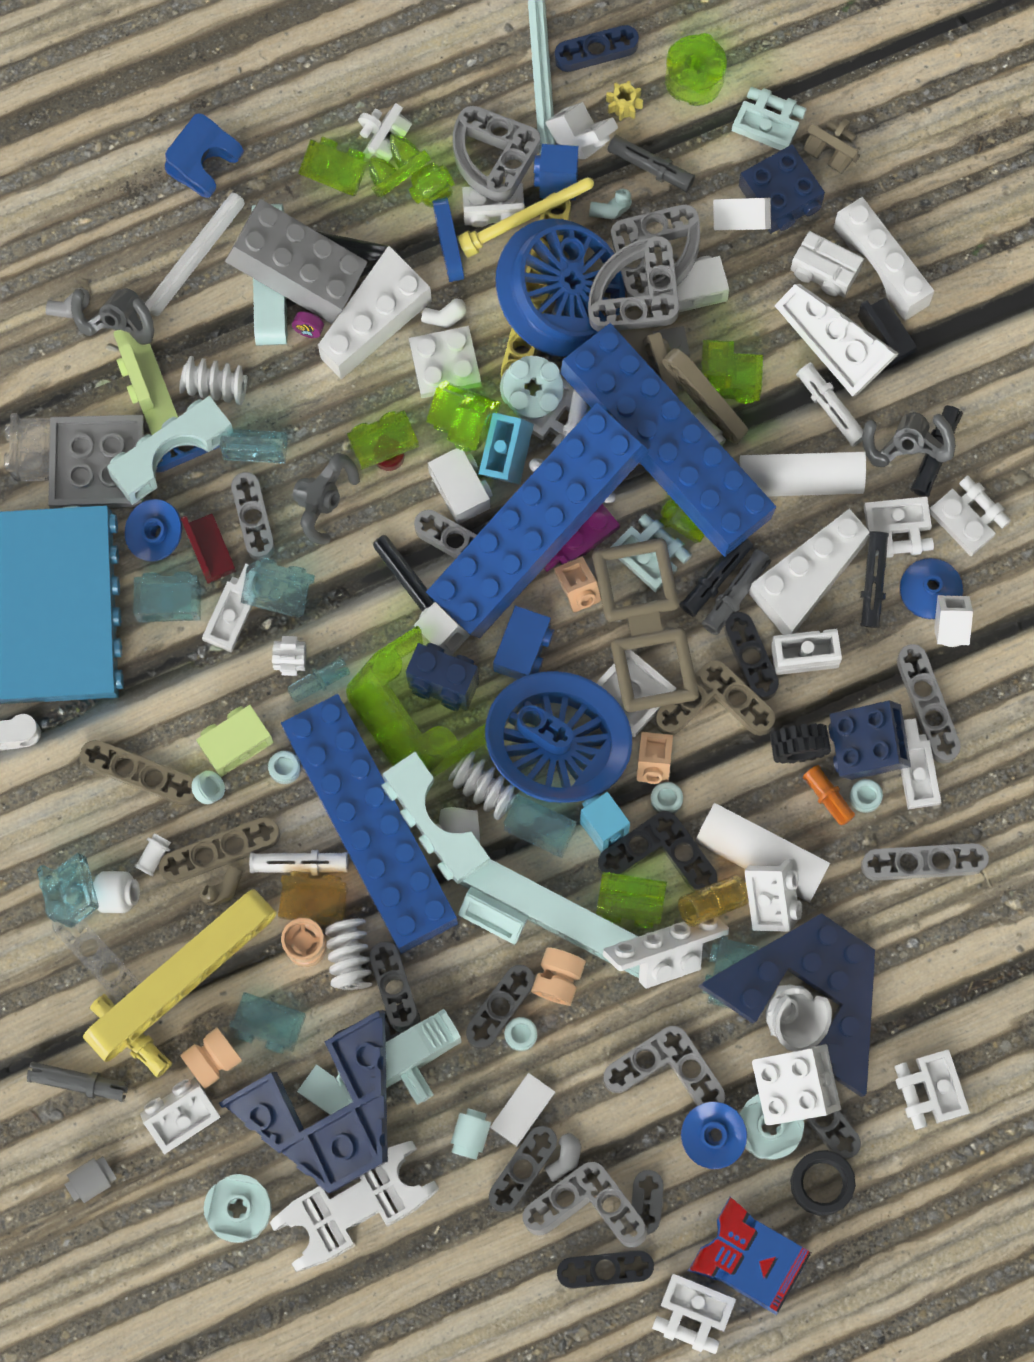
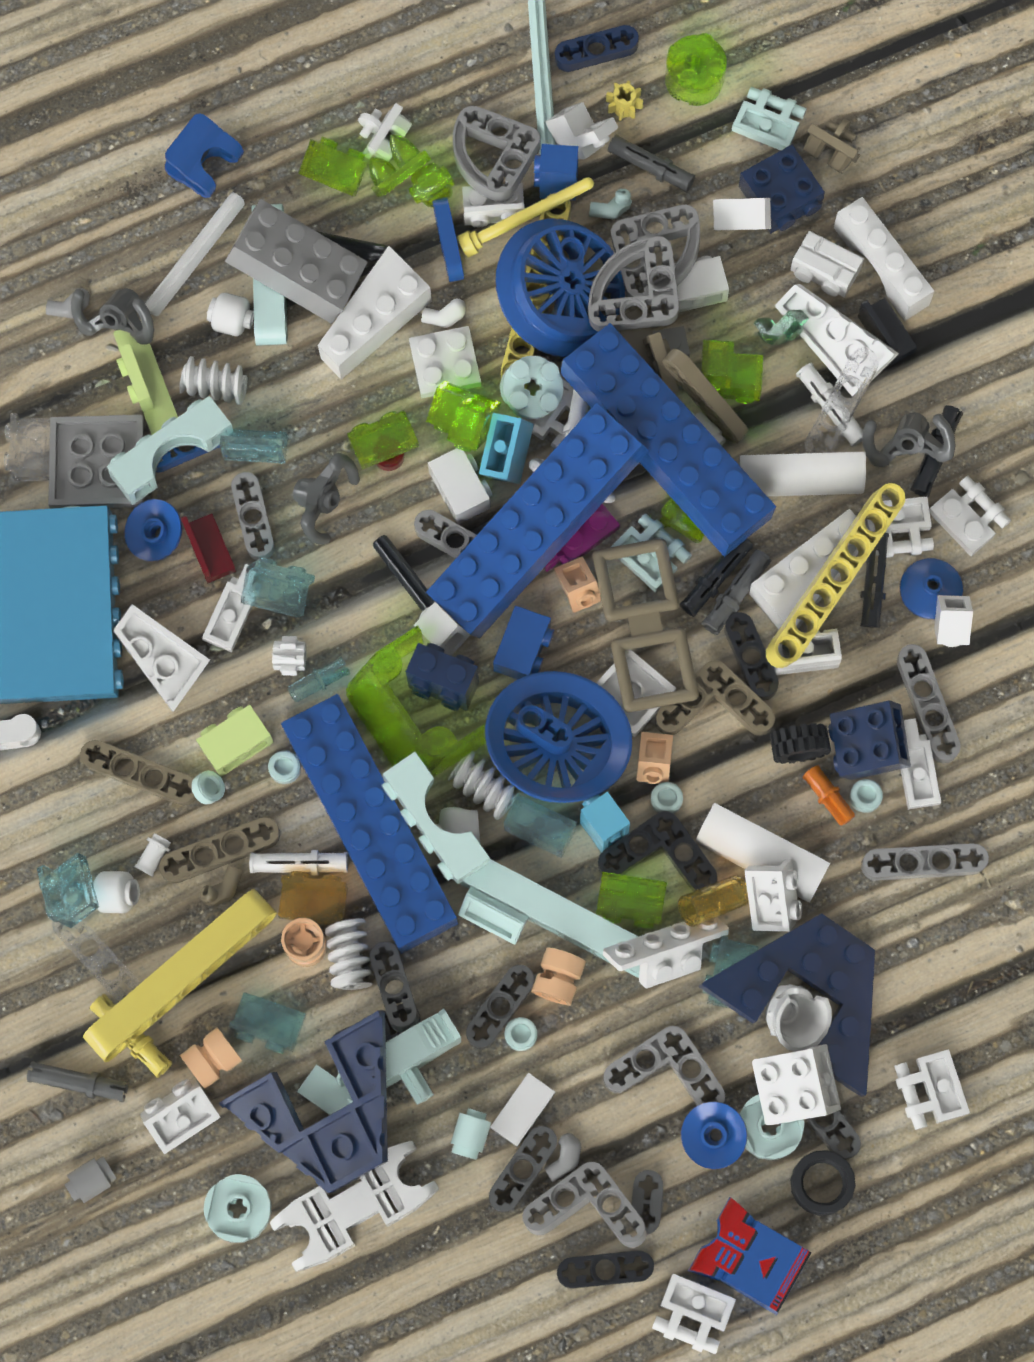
(161, 655): none -> white wing
(167, 597): clear light blue brick -> none
(230, 314): none -> white head
(307, 324): magenta tile -> none
(785, 329): none -> clear green bracket
(838, 402): none -> clear beam
(846, 565): none -> light yellow beam

